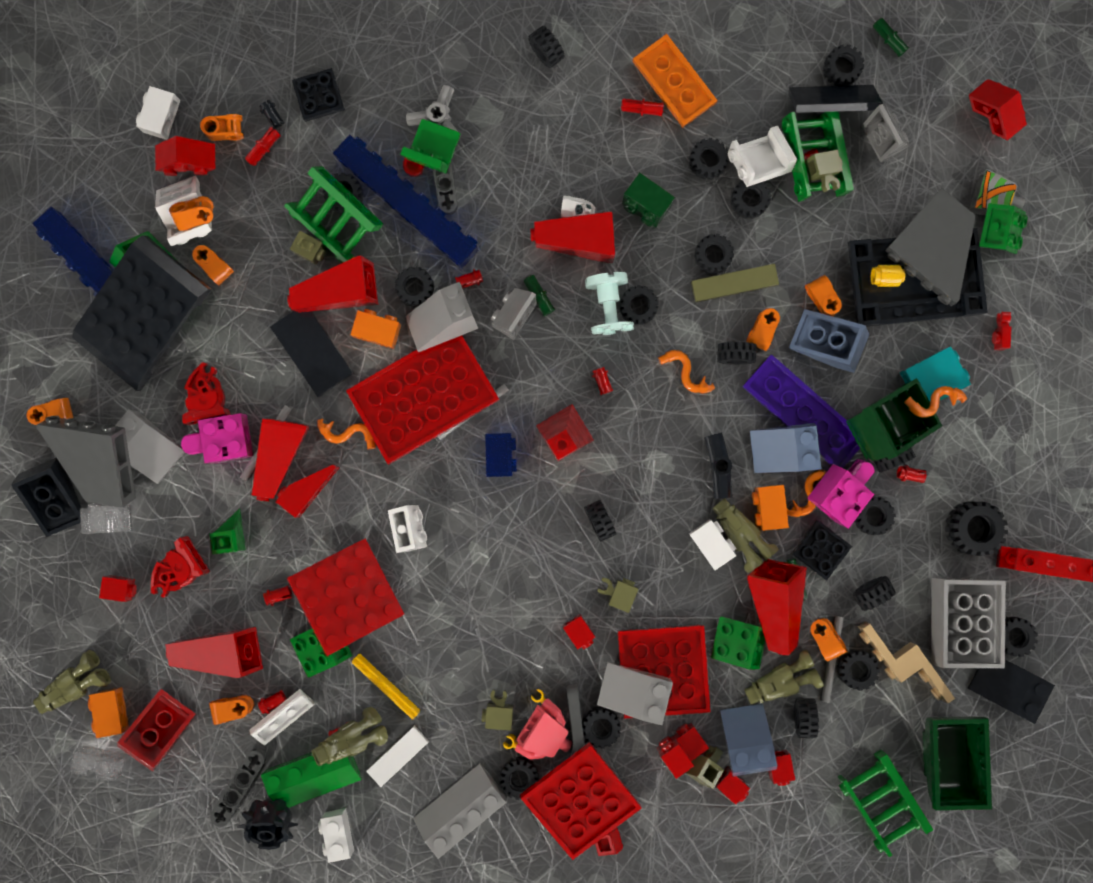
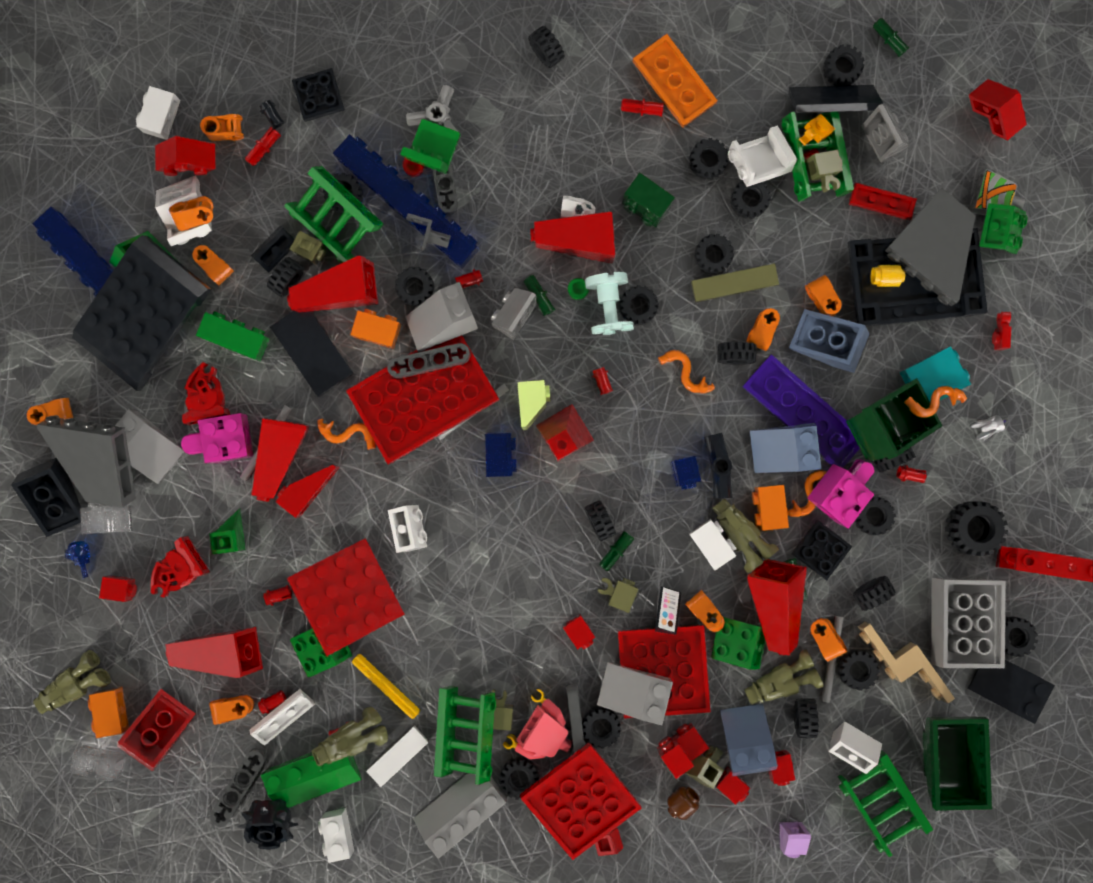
(80, 554): none -> clear blue piece
(233, 335): none -> green brick
(273, 249): none -> black slope
(285, 276): none -> black tyre
(428, 357): none -> dark grey beam
(430, 235): none -> dark grey bracket
(446, 738): none -> green fence
(532, 401): none -> yellowish green slope
(577, 289): none -> green tile
(616, 551): none -> dark green axle
(668, 611): none -> slope
(683, 803): none -> reddish brown head
(685, 472): none -> clear blue brick
(704, 609): none -> orange piece
(794, 839): none -> lavender slope
(817, 129): none -> light orange plate
(855, 747): none -> white brick
(882, 201): none -> red tile
(989, 426): none -> flat silver piece

